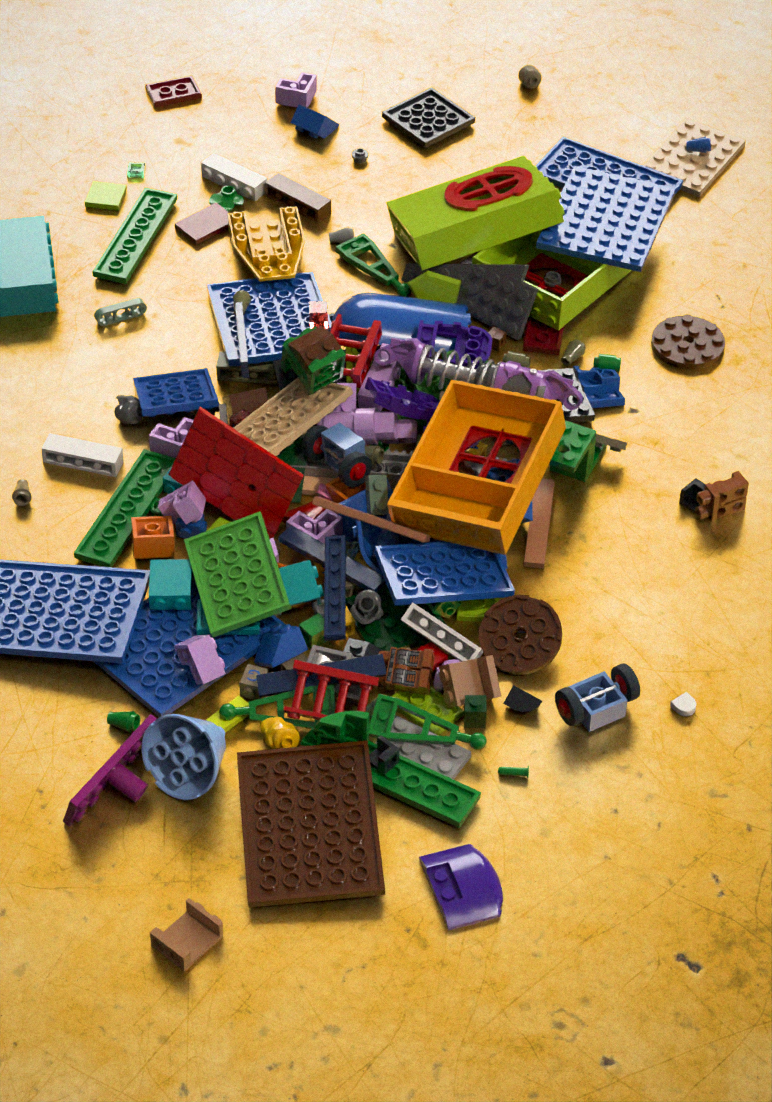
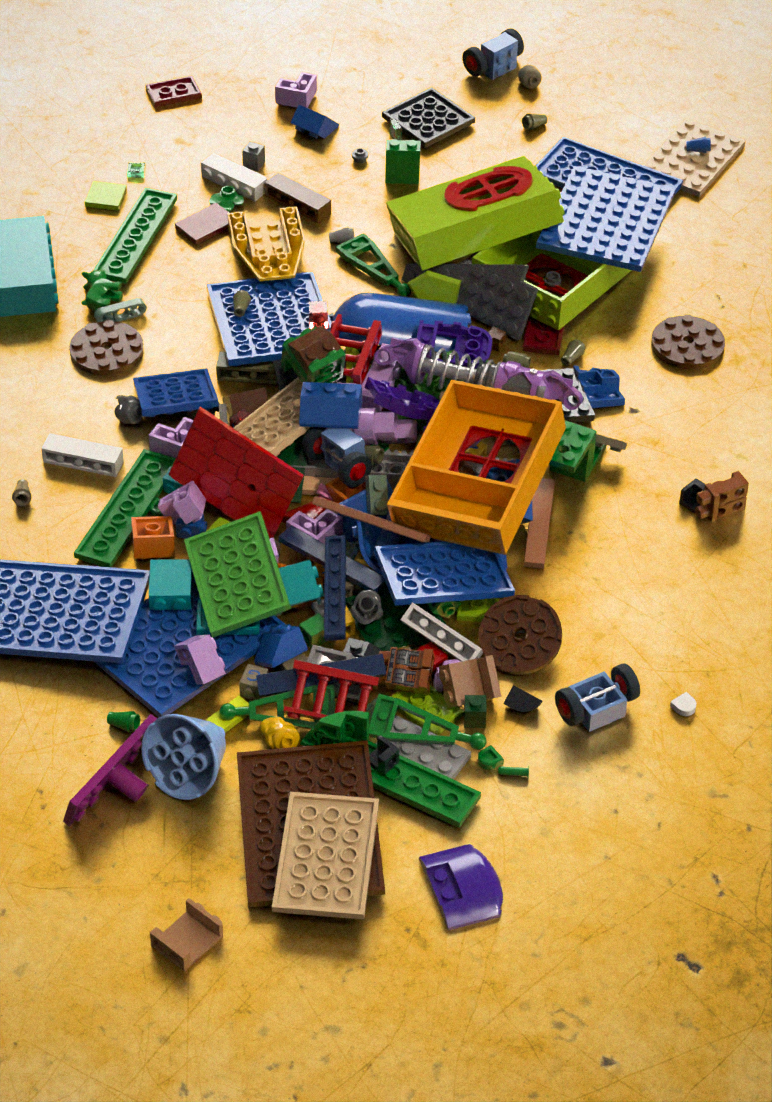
(89, 343): none -> plate
(100, 289): none -> green animal
(242, 340): tile -> none
(253, 156): none -> dark grey brick
(326, 855): none -> tan plate
(330, 405): none -> blue slope
(395, 130): none -> clear green tile
(402, 161): none -> green panel
(489, 758): none -> green tile
(496, 55): none -> medium blue brick
(532, 121): none -> olive cone
(607, 361): green brick -> none

